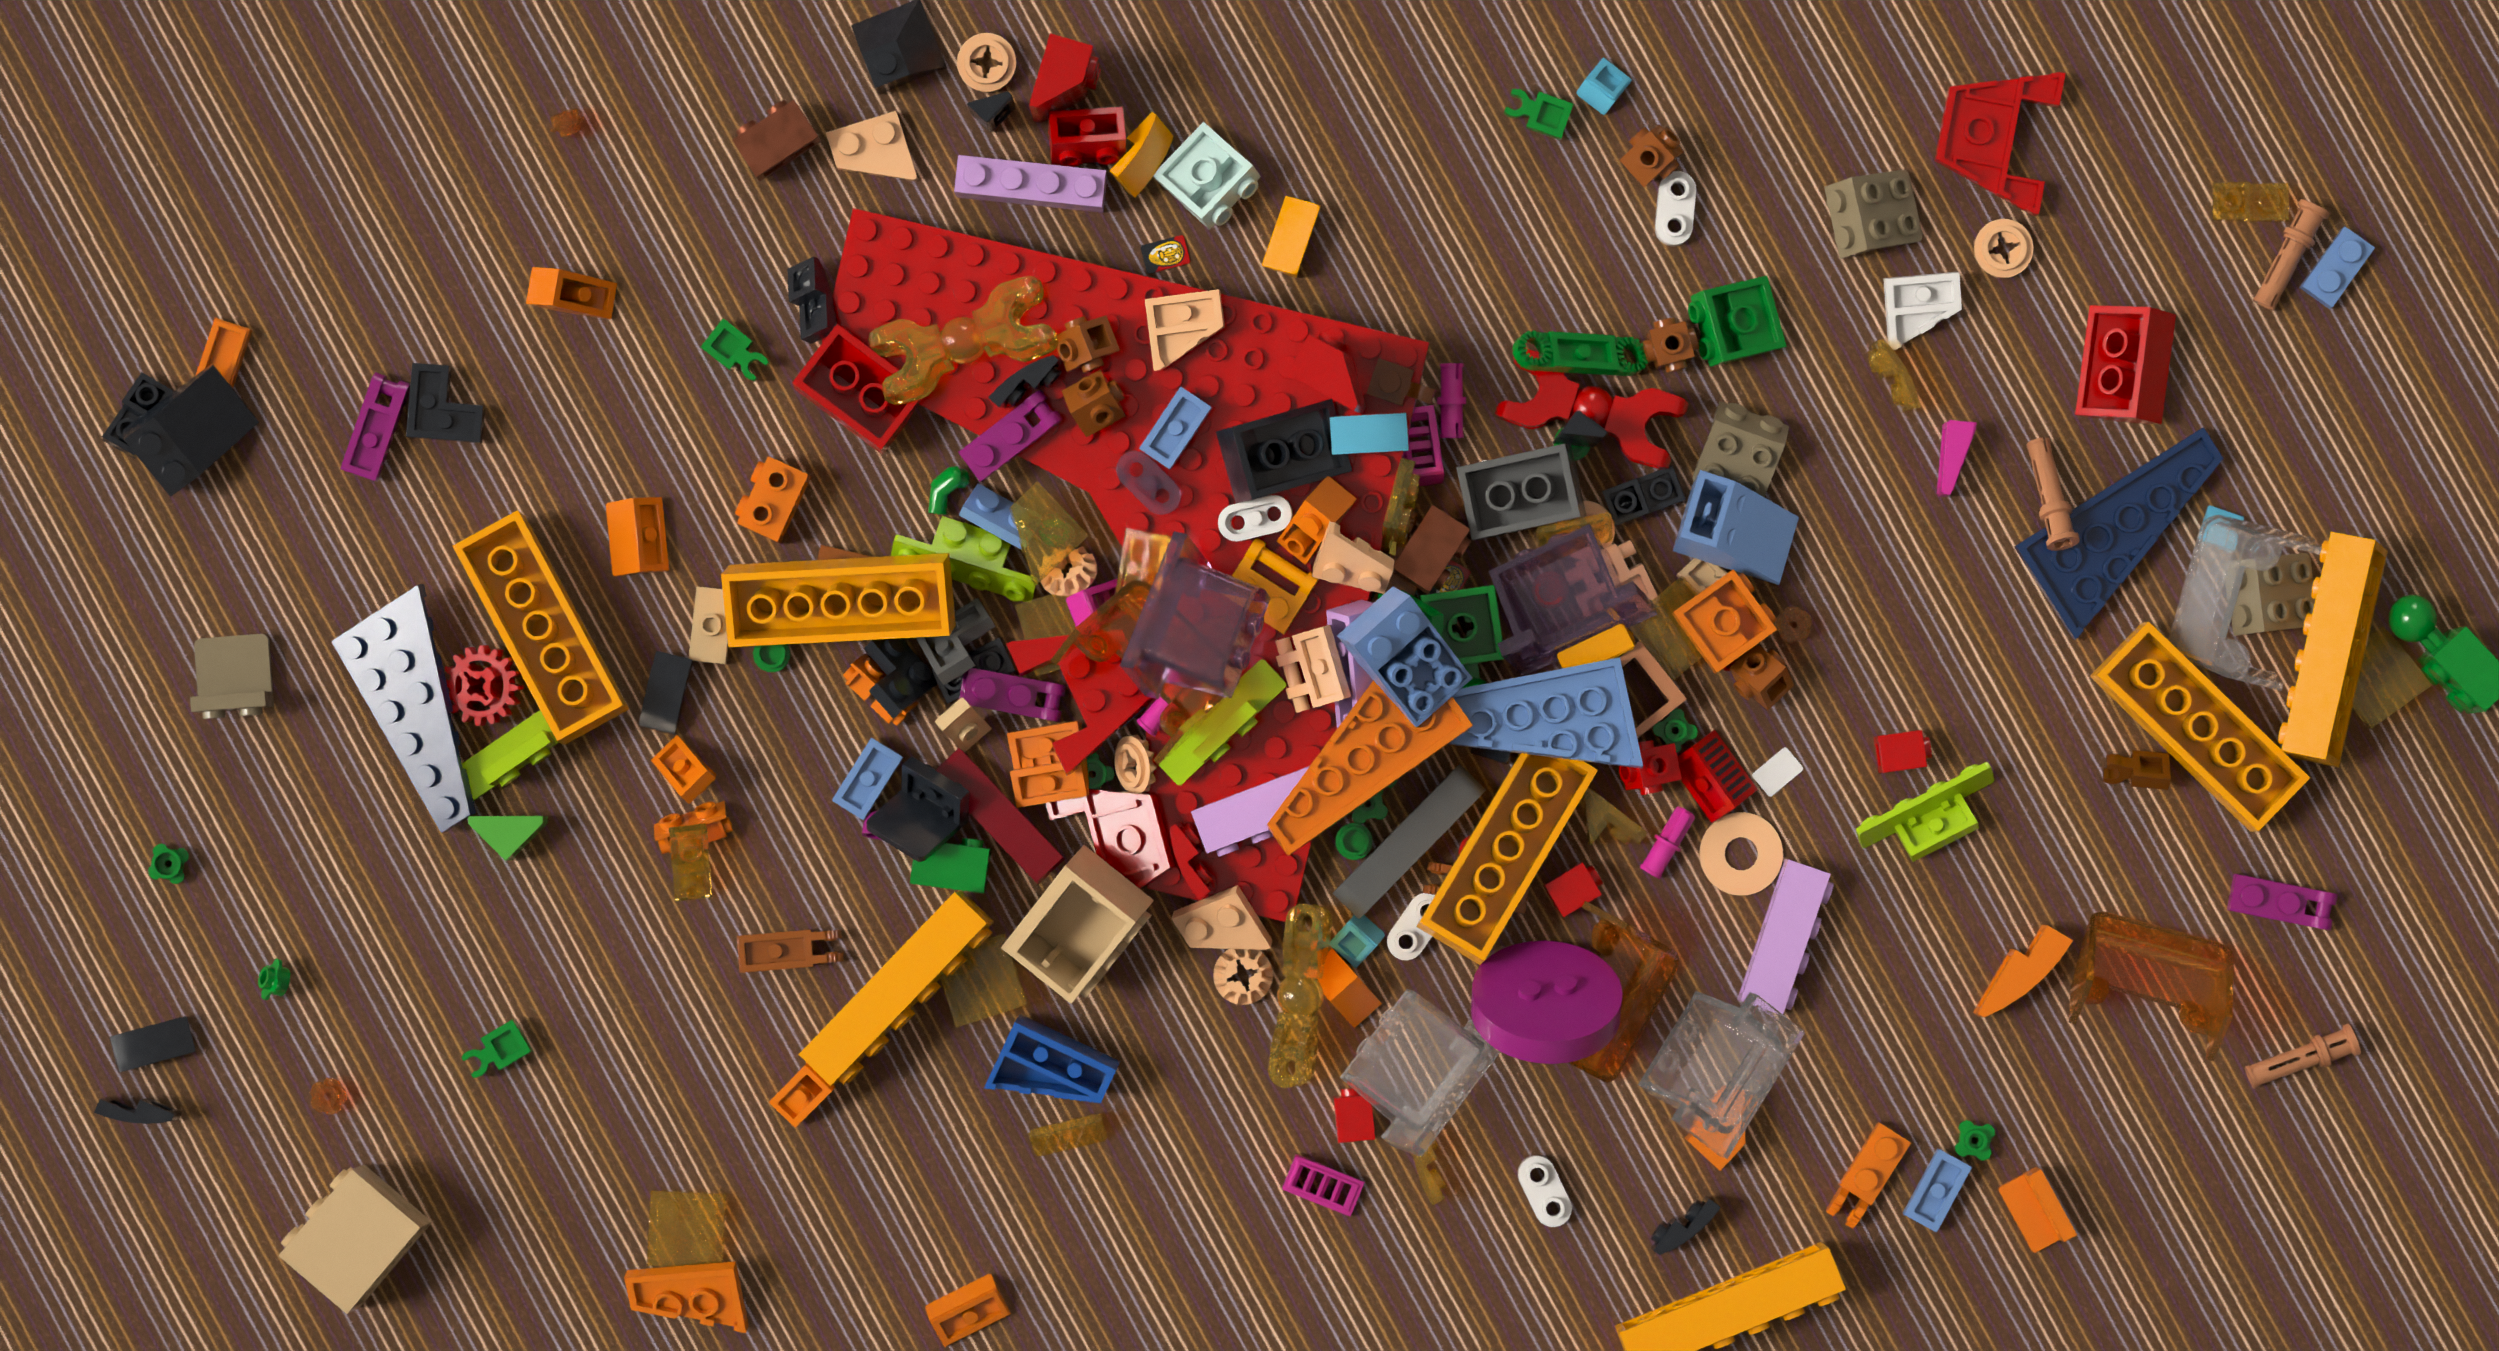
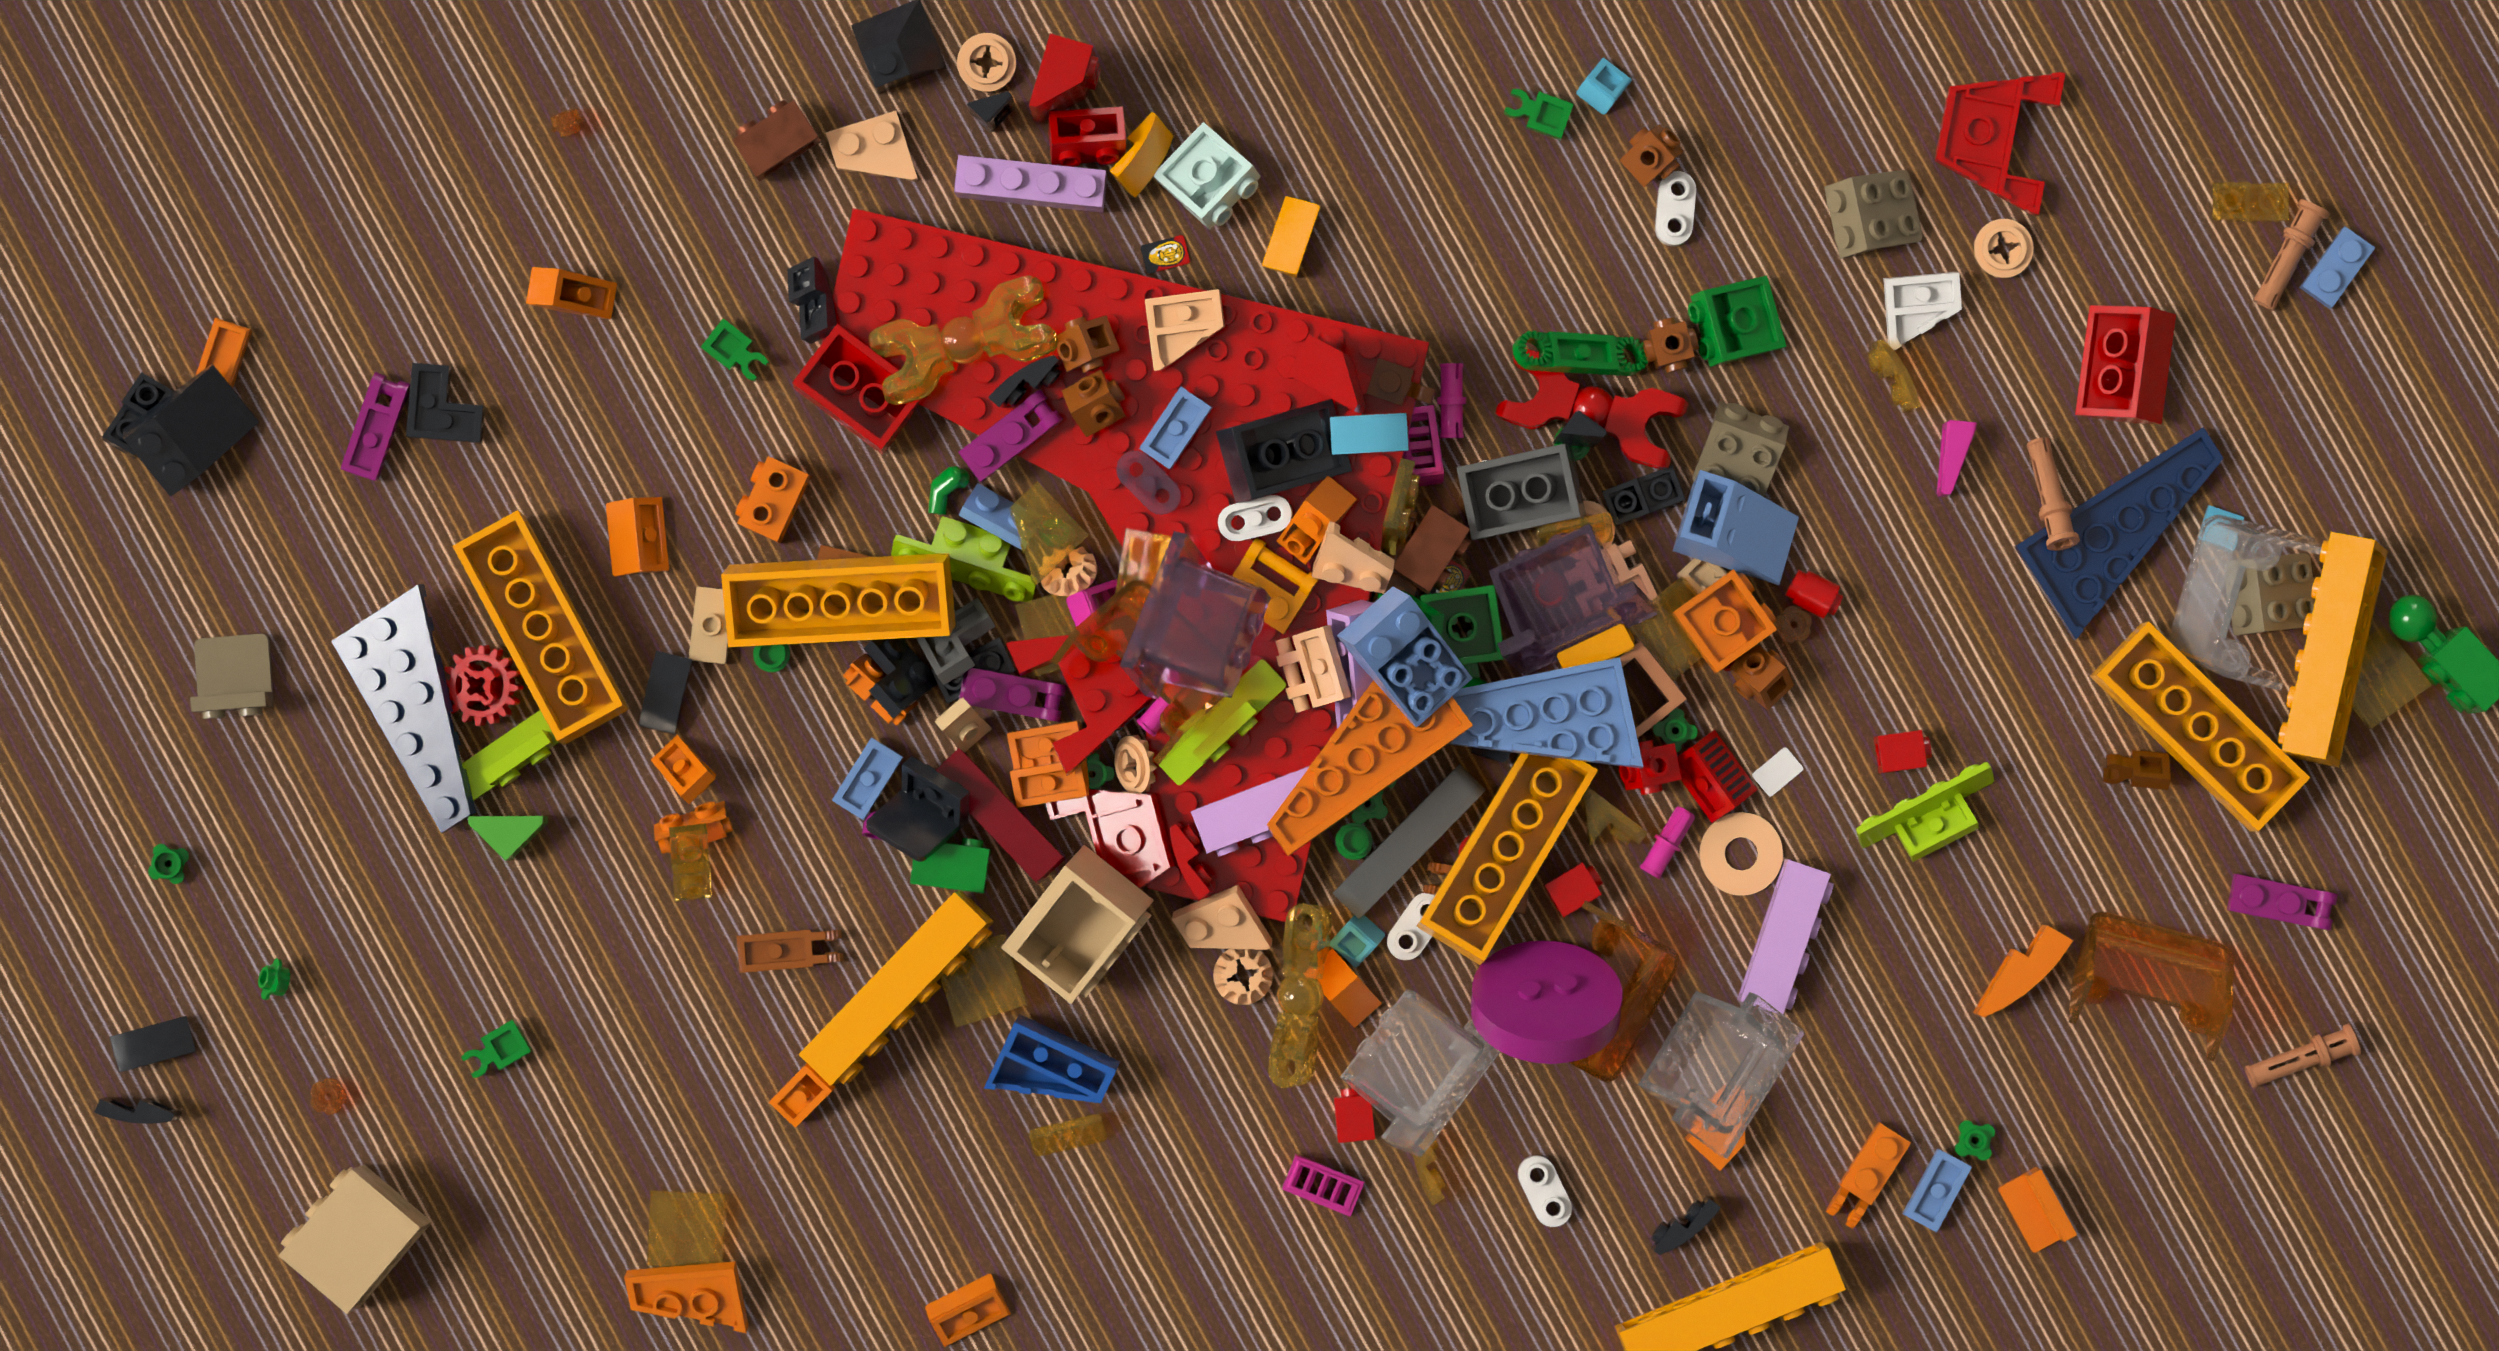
(1814, 593): none -> red brick

